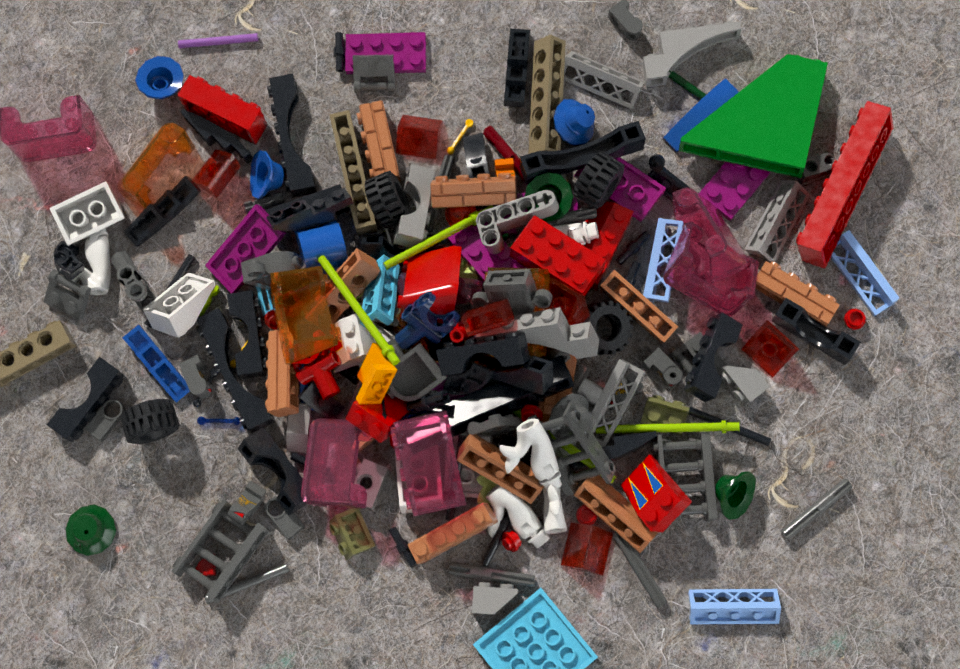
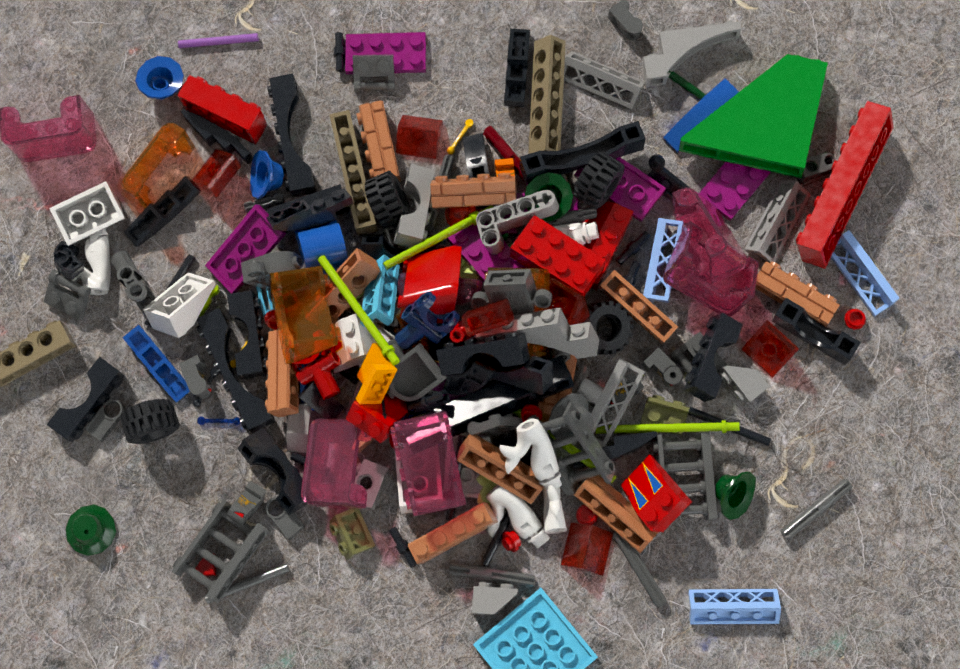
(574, 122): blue hat -> none

